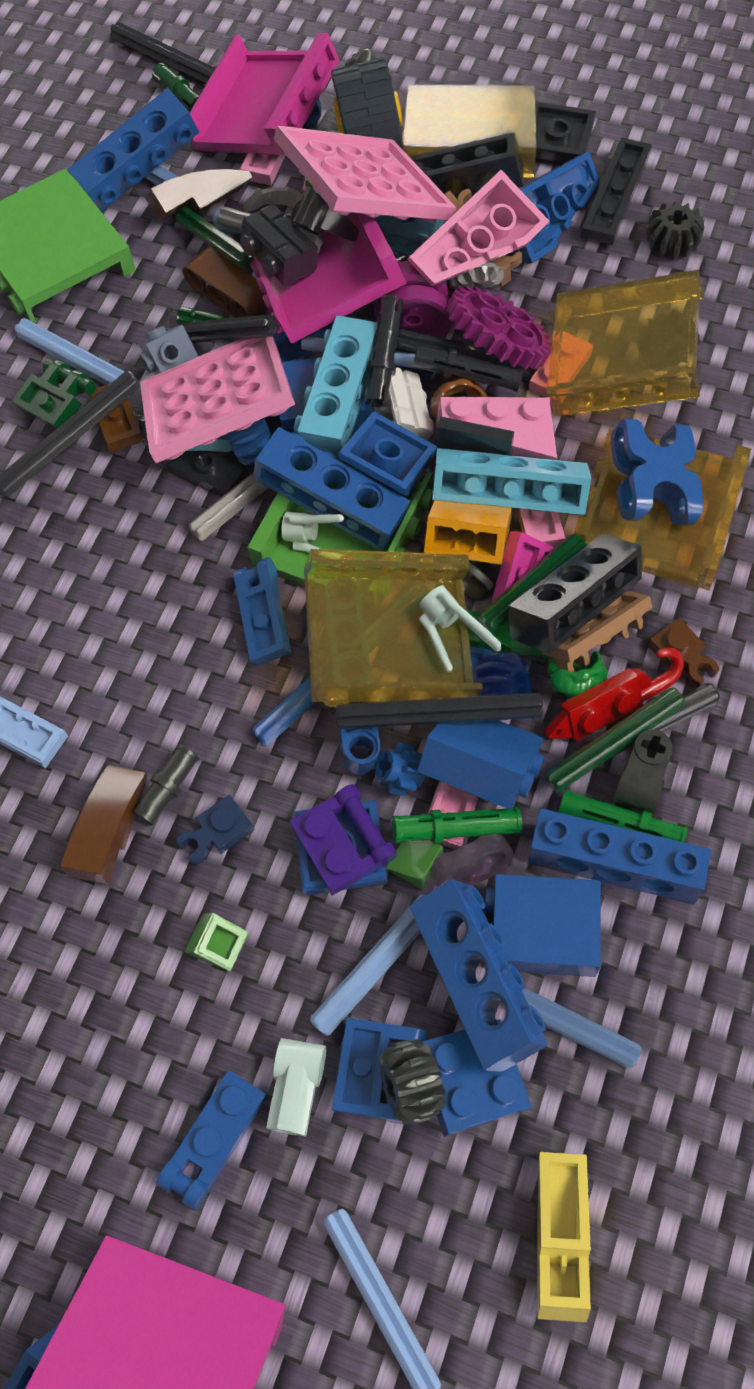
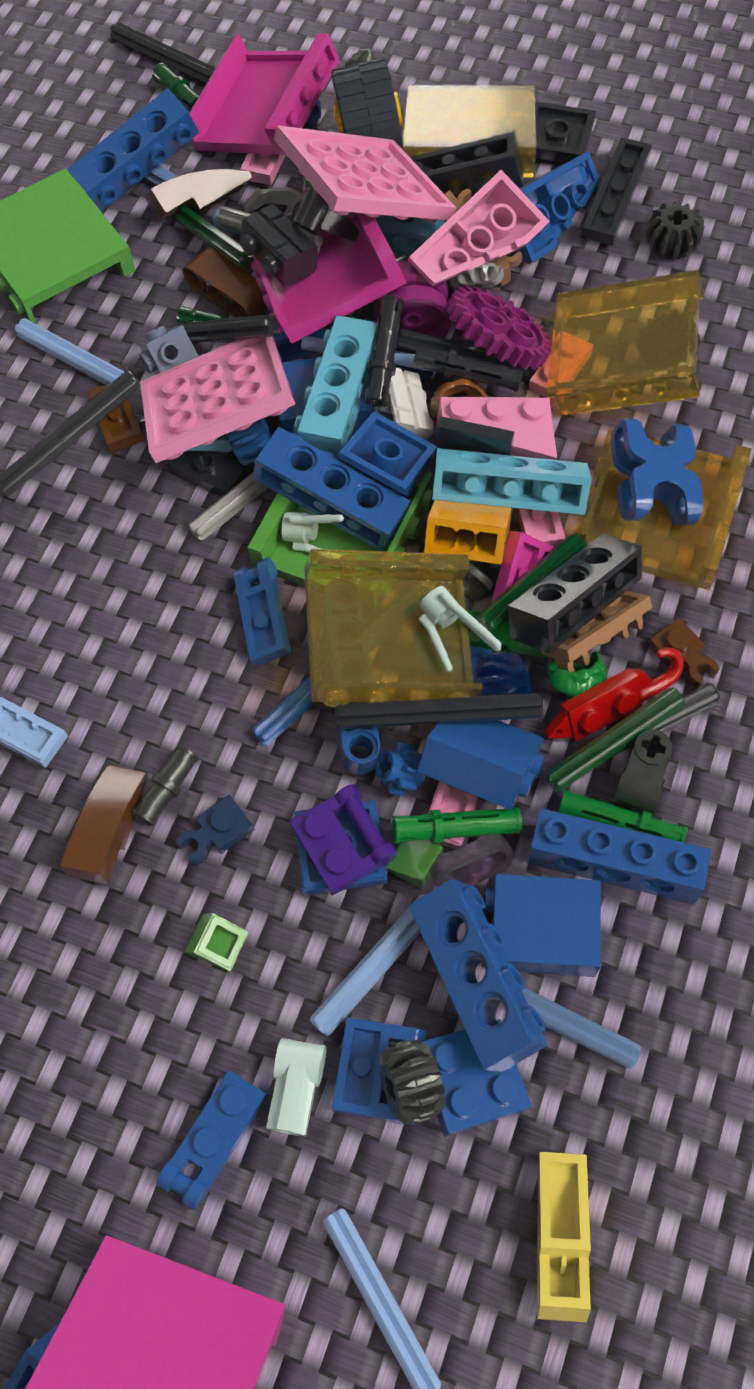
(46, 401): dark green plate -> none

